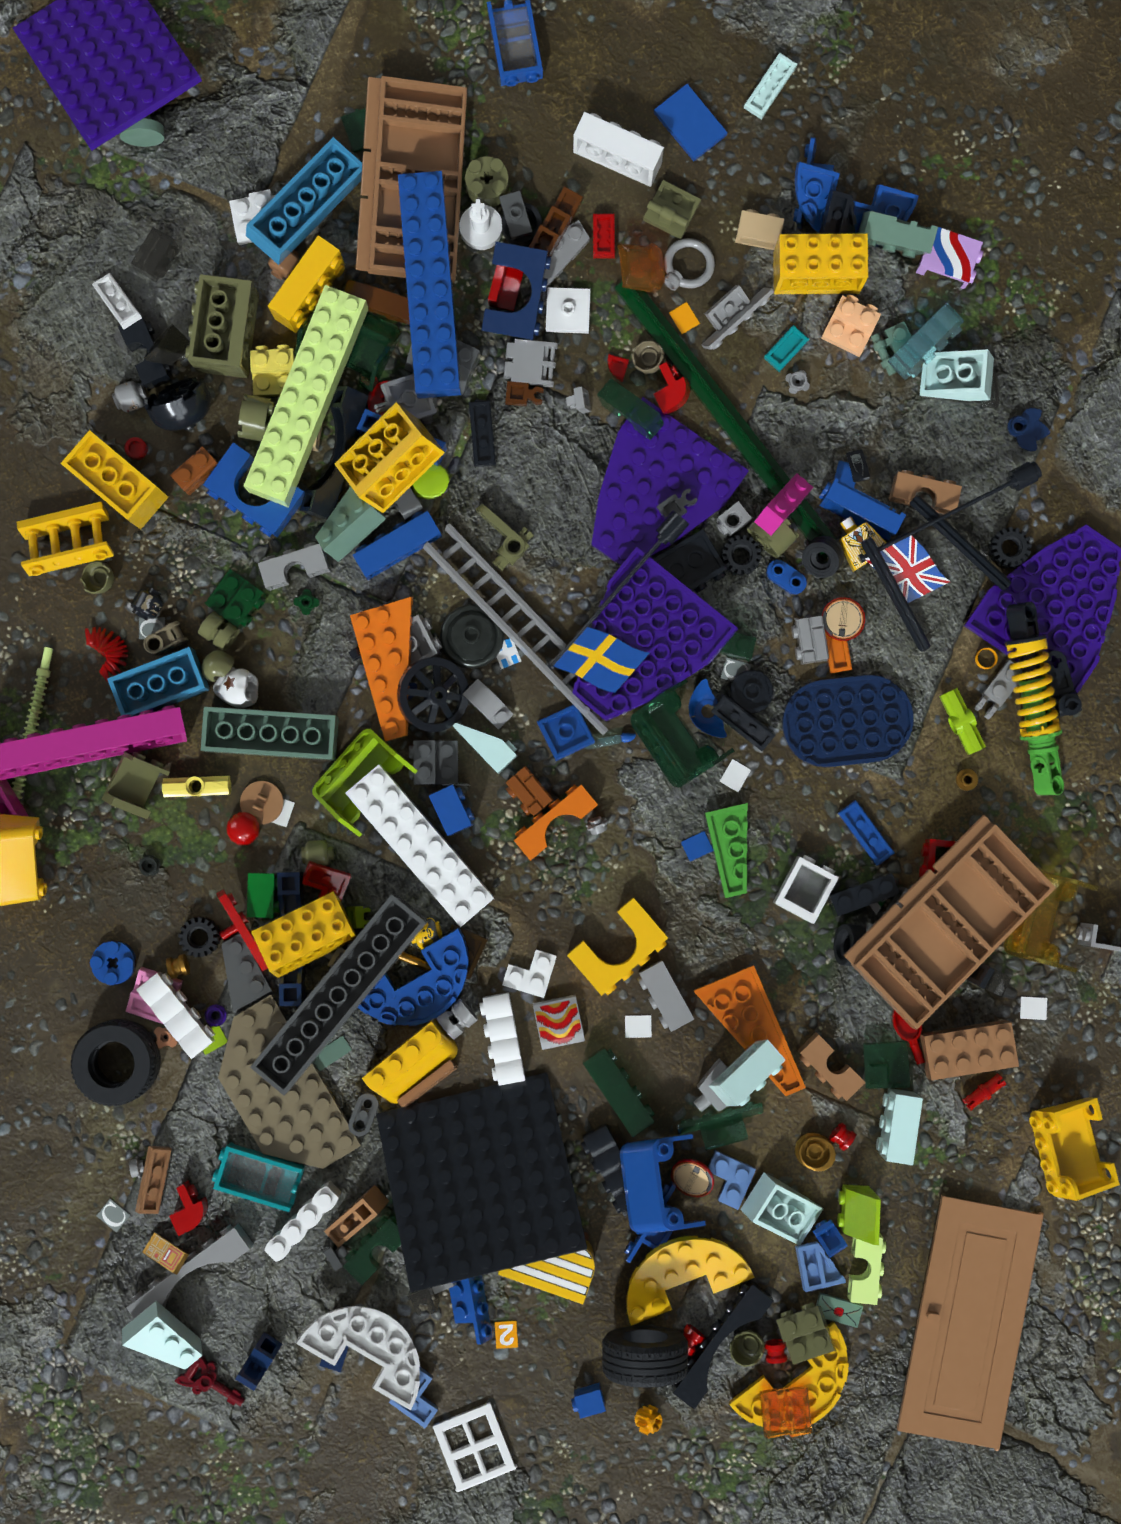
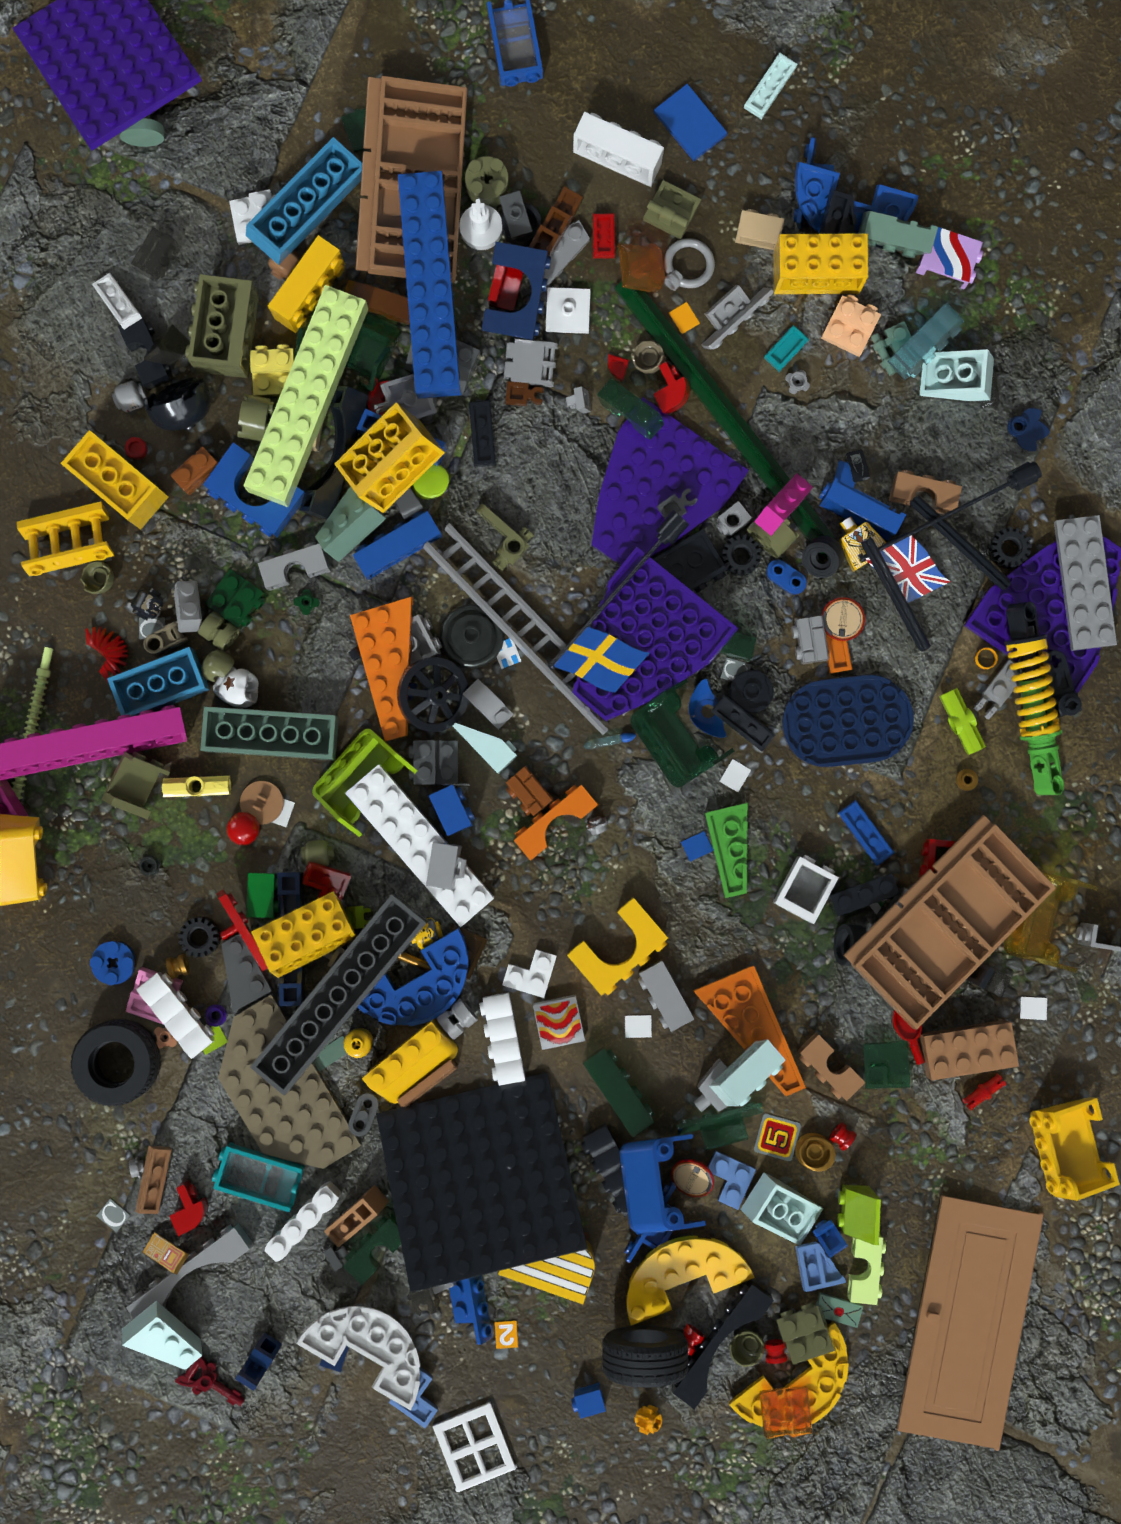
(187, 606): none -> light grey brick
(365, 1039): none -> yellow head
(444, 865): none -> light grey piece
(565, 732): blue plate -> none
(777, 1137): none -> sticker
(899, 1126): light aqua brick -> none
(1085, 583): none -> light grey plate

